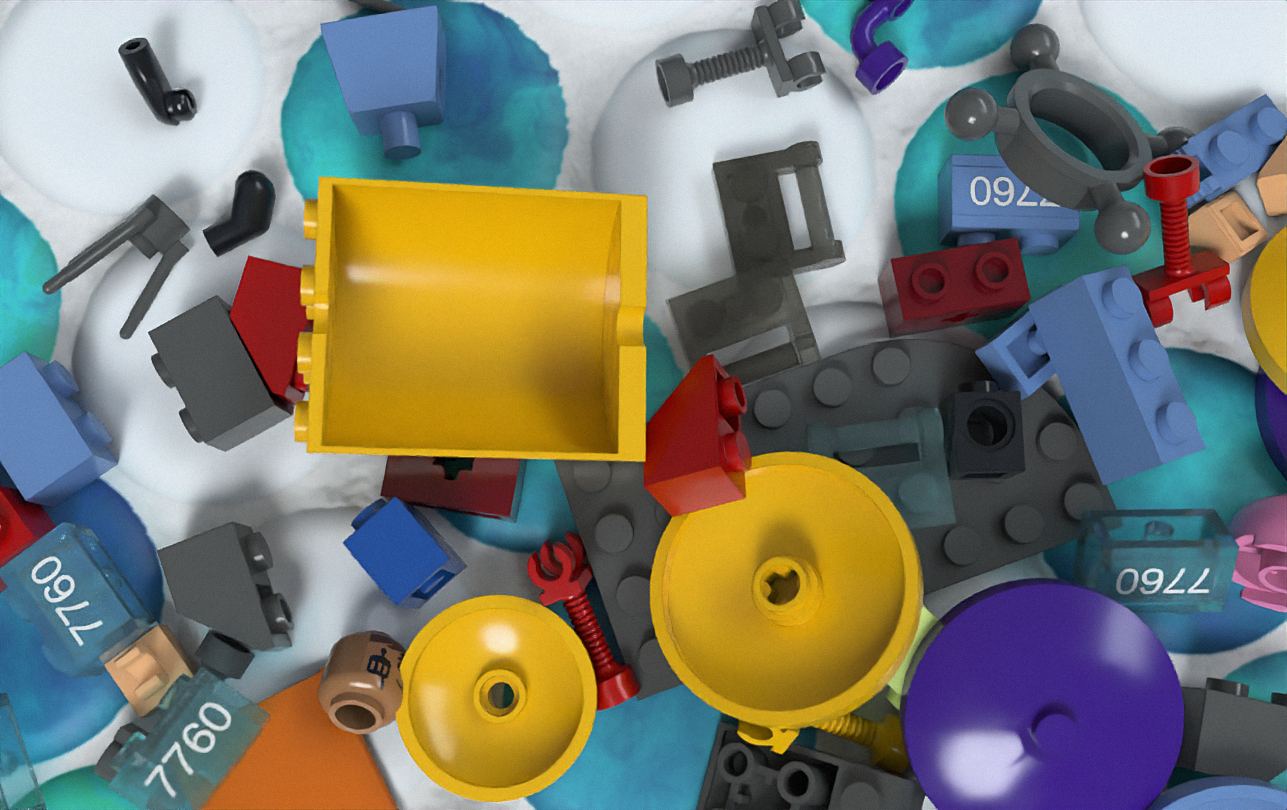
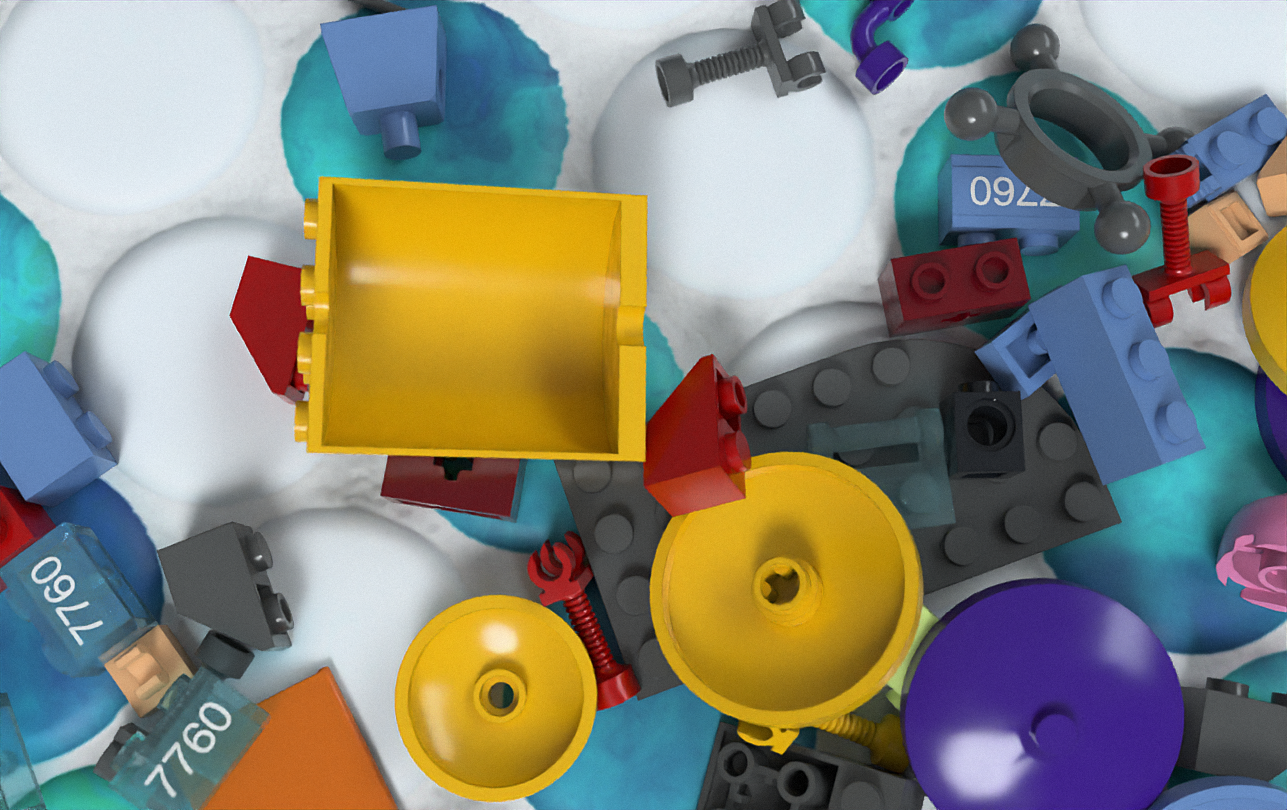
(149, 78): black arm -> none
(151, 230): dark grey plant -> none
(215, 377): dark grey brick -> none
(249, 216): black arm -> none
(362, 682): medium nougat head -> none
(402, 552): blue brick -> none
(742, 309): clear smoke plate -> none
(756, 213): clear smoke plate -> none
(1157, 558): clear light blue brick -> none

